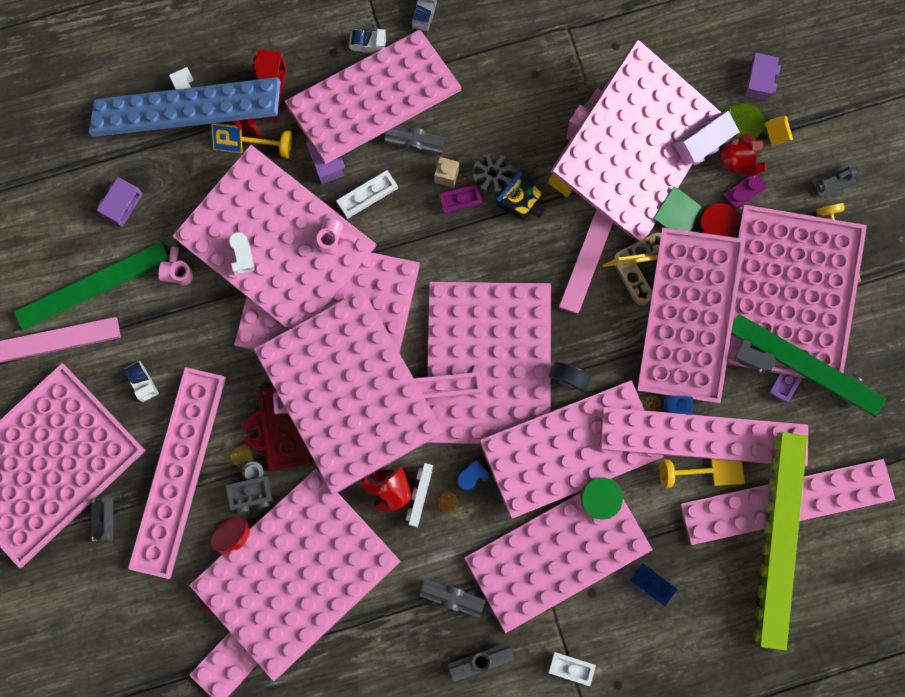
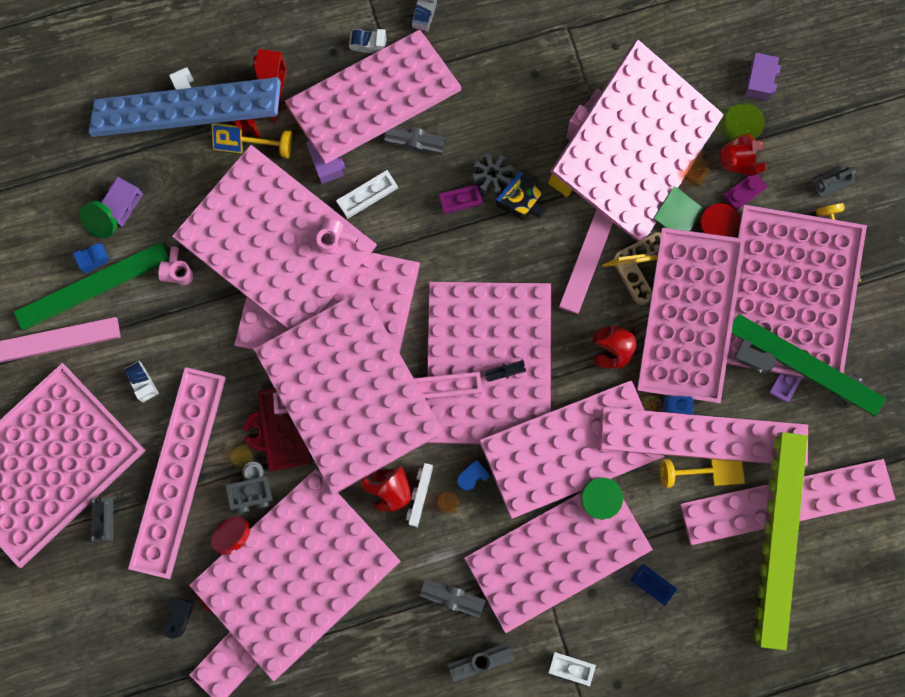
(91, 258): none -> blue leg
(98, 219): none -> green tile
(179, 617): none -> black leg
(243, 254): white leg -> none
(447, 172): tan brick -> none
(505, 371): none -> black axle
(569, 376): black wheel -> none
(618, 342): none -> red piece
(697, 170): none -> clear orange plate
(706, 138): brick -> none
(778, 130): yellow tile -> none

